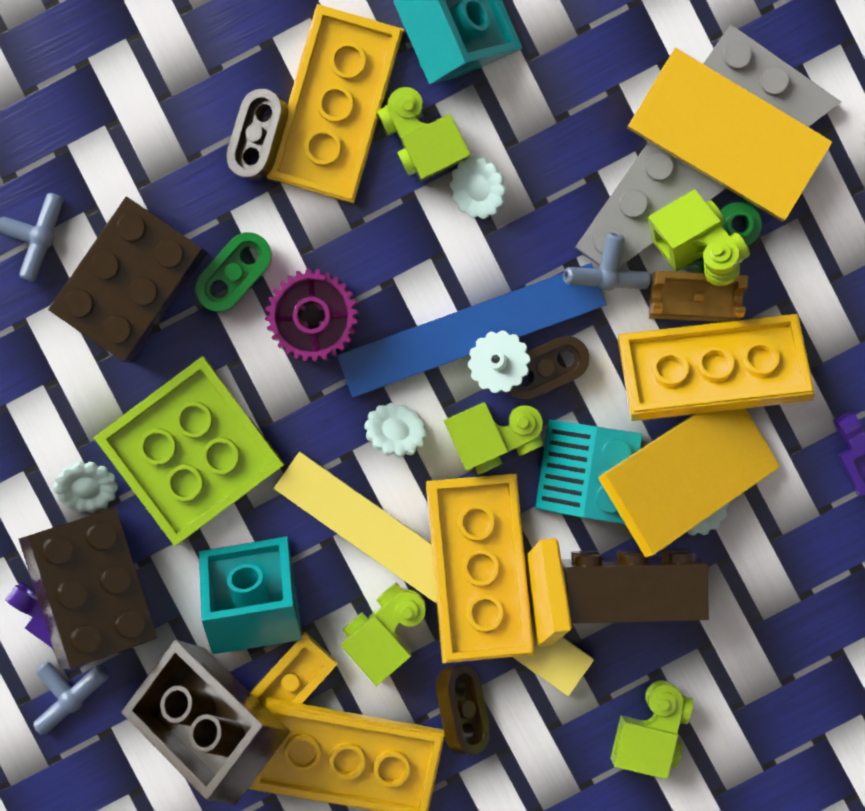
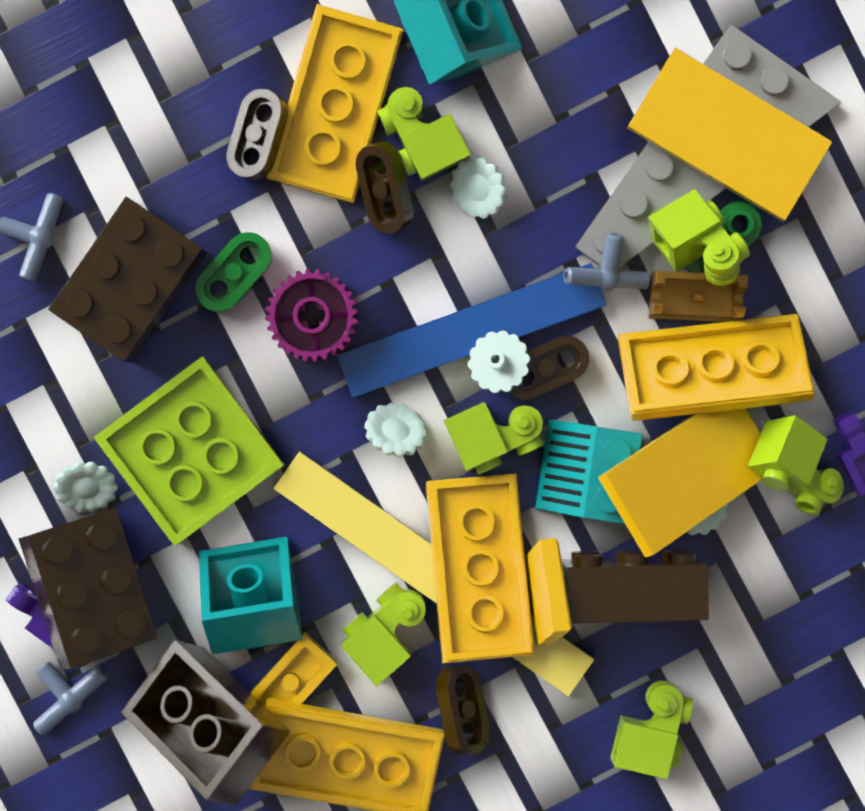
(384, 186): none -> dark brown plate
(789, 460): none -> lime brick

